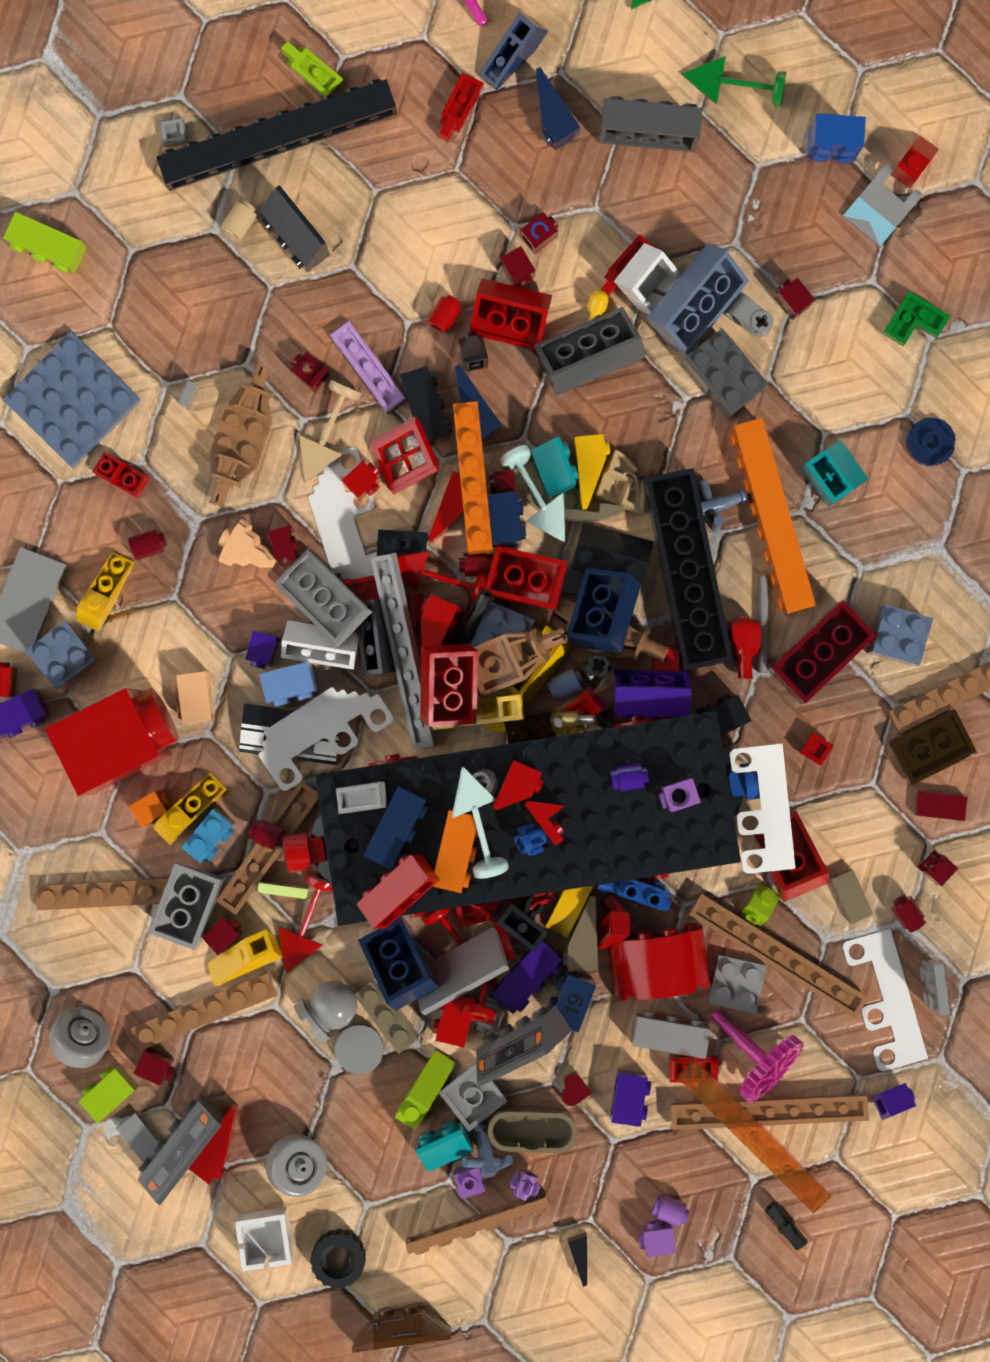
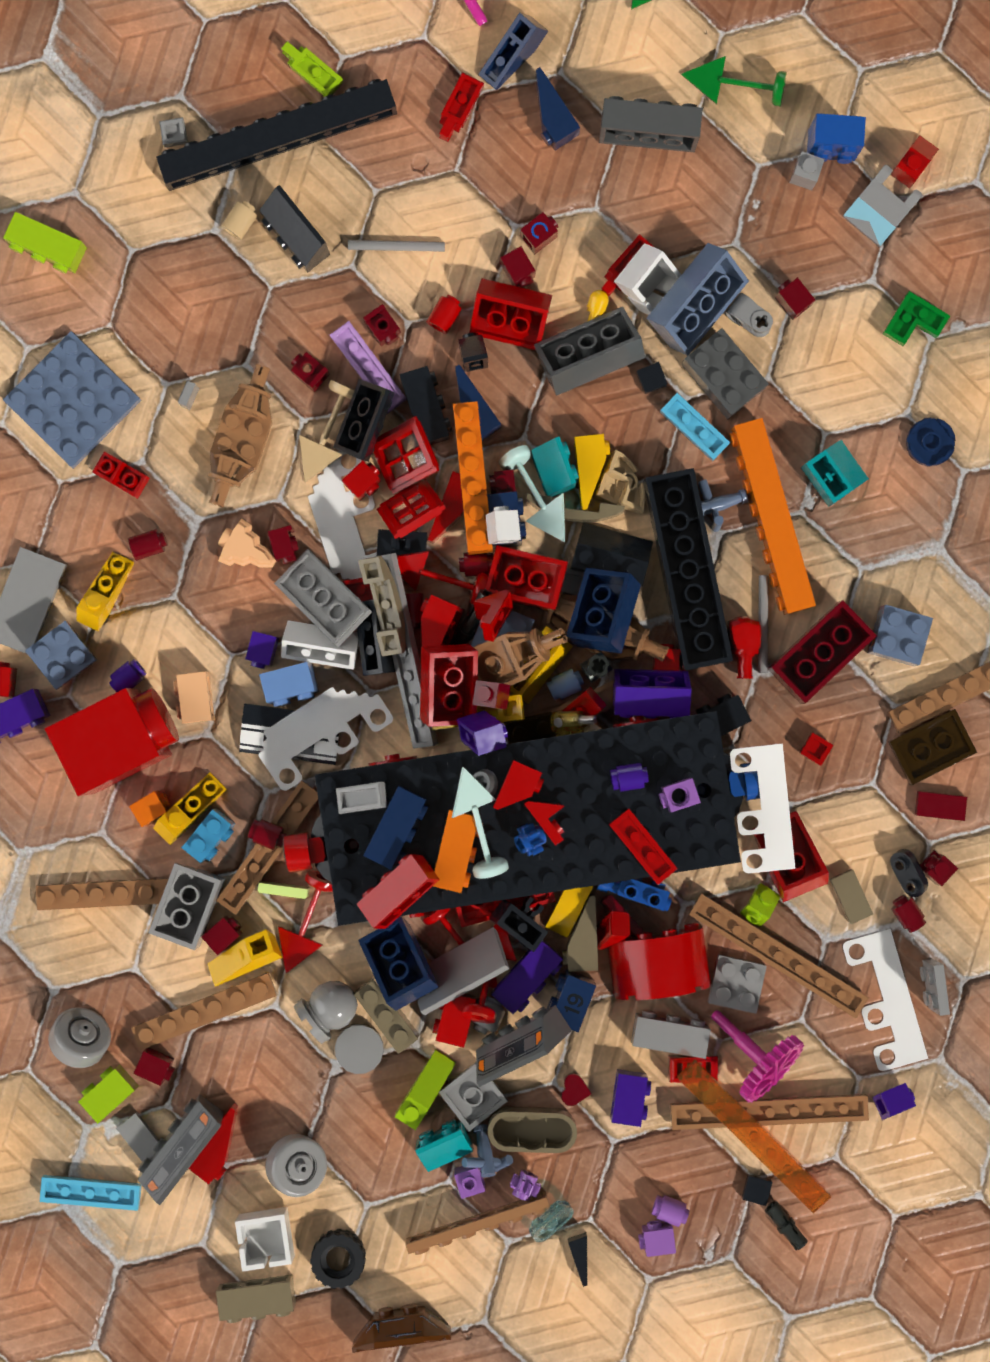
(90, 1192): none -> medium azure plate
(127, 675): none -> dark purple brick
(256, 1298): none -> dark tan brick
(364, 420): none -> black slope
(376, 317): none -> dark red brick
(387, 604): none -> dark tan slope
(396, 245): none -> light grey bar
(410, 508): none -> red piece
(482, 732): none -> dark purple brick
(491, 694): none -> dark red brick
(493, 612): none -> red slope
(503, 525): none -> white brick
(551, 1221): none -> clear light blue plate
(643, 846): none -> red plate
(651, 378): none -> black tile
(694, 427): none -> medium azure plate
(757, 1189): none -> black tile
(807, 171): none -> light grey brick
(910, 873): none -> black plate

